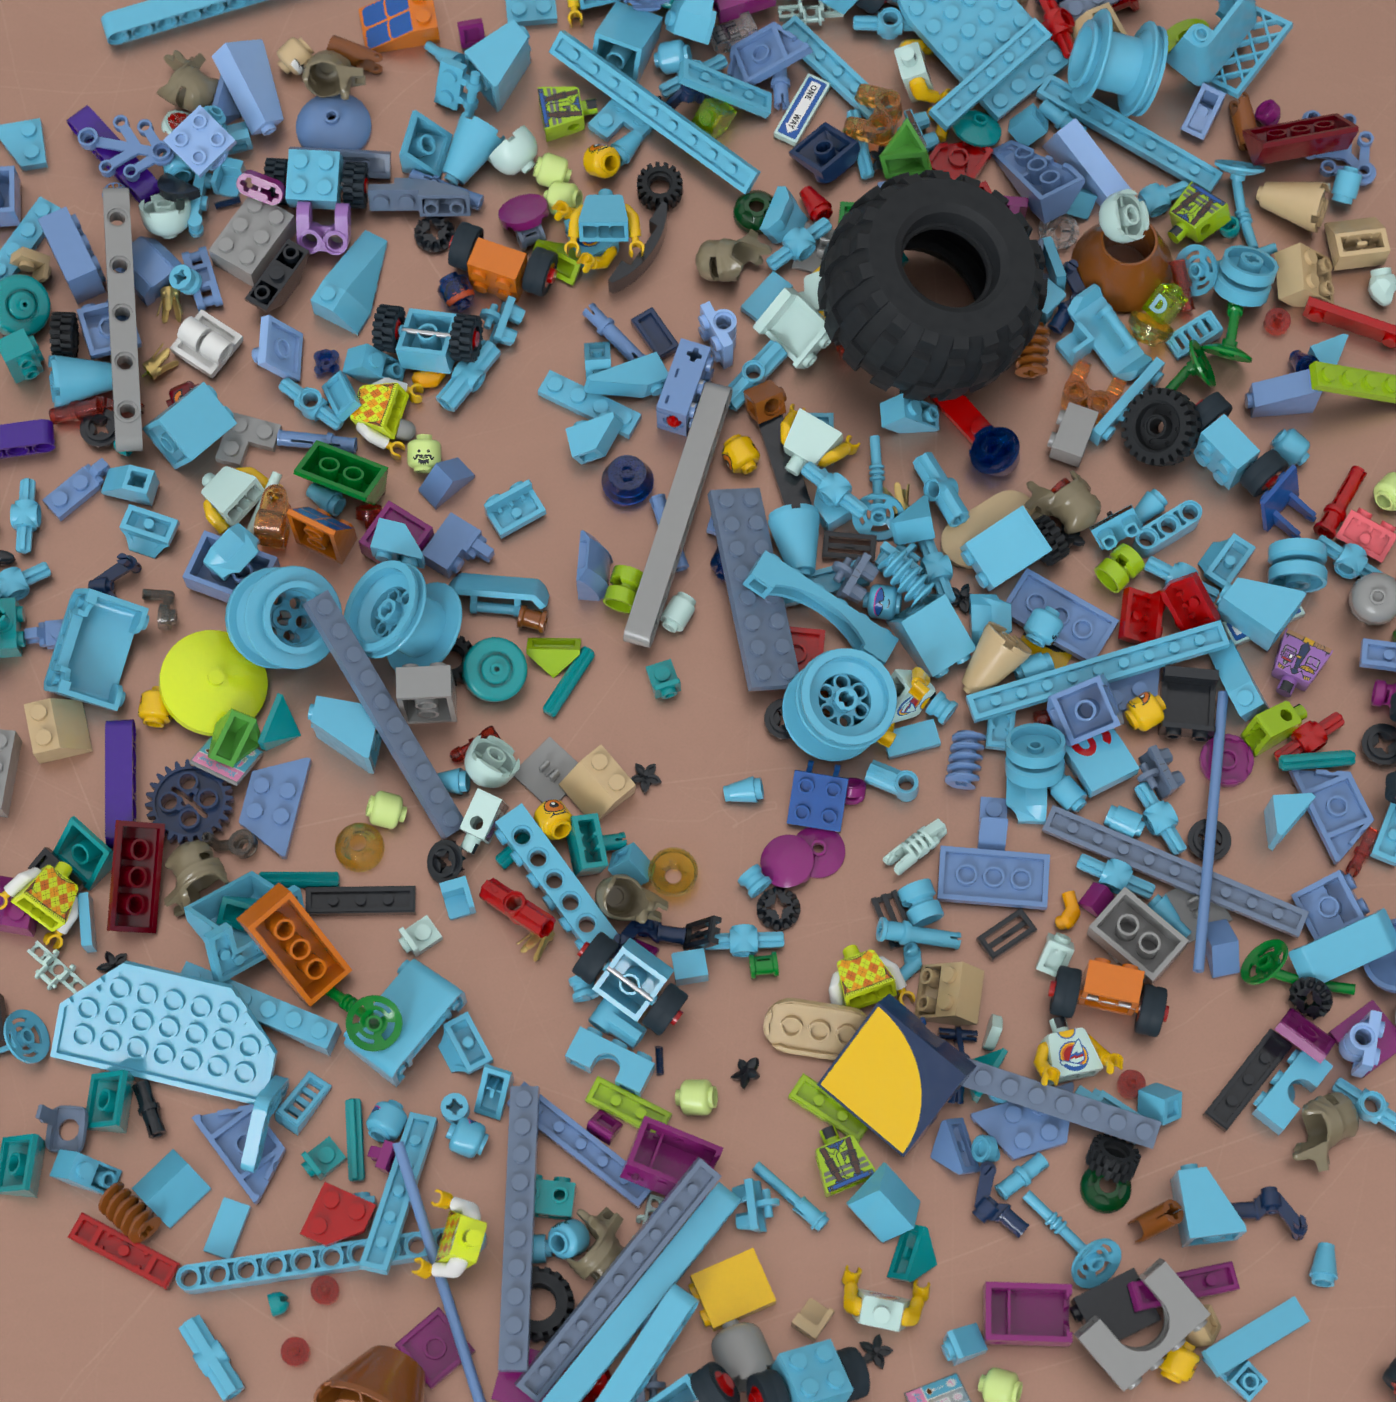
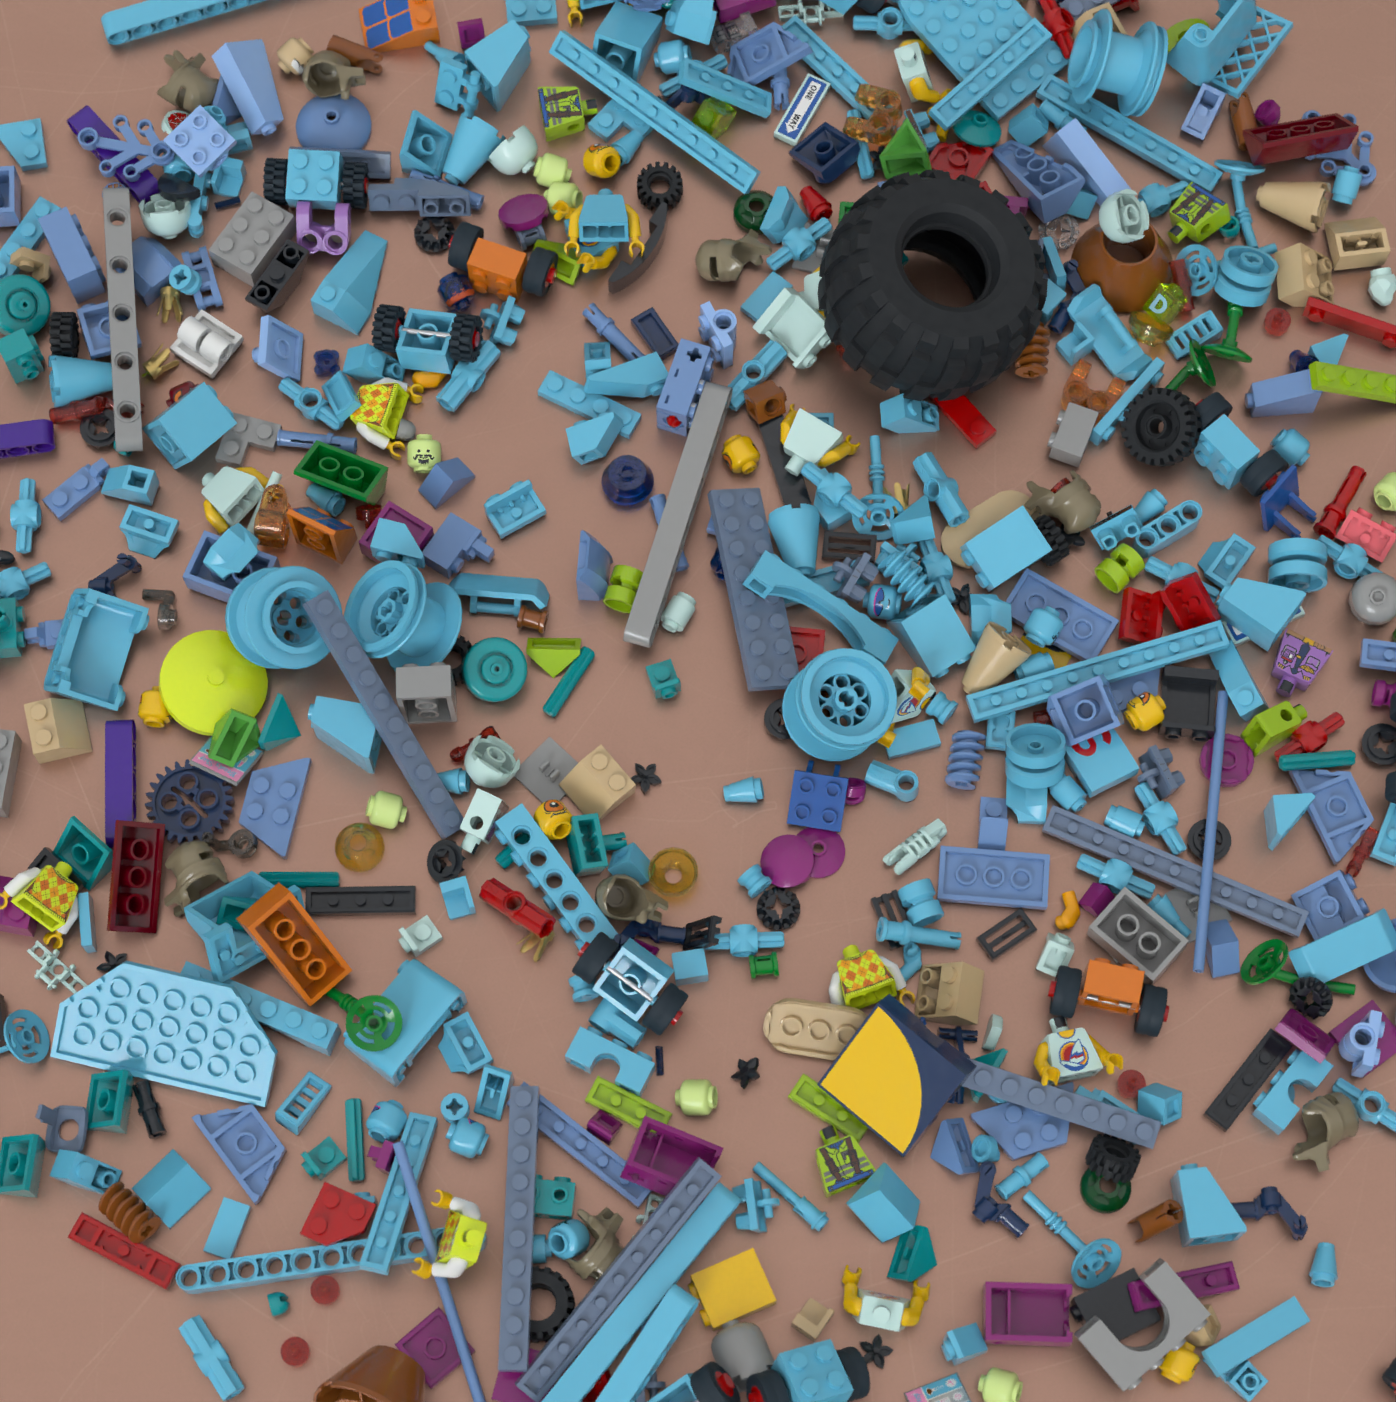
(261, 193): beam -> none
(265, 1105): medium azure beam -> none
(995, 451): clear blue cone -> none

